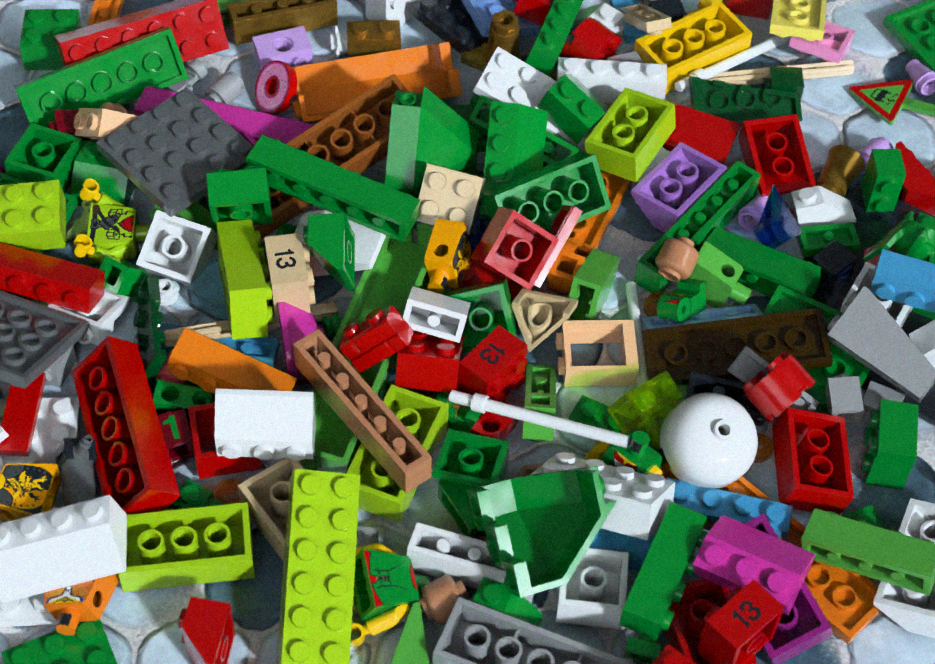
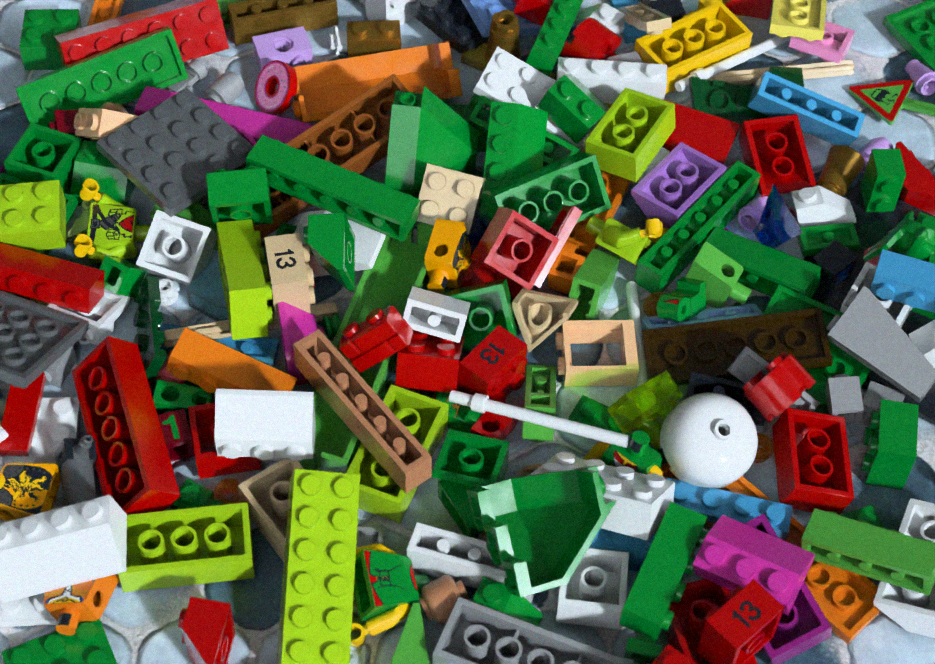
(624, 241): none -> lime torso
(677, 259): nougat head -> none
(815, 112): none -> dark azure brick

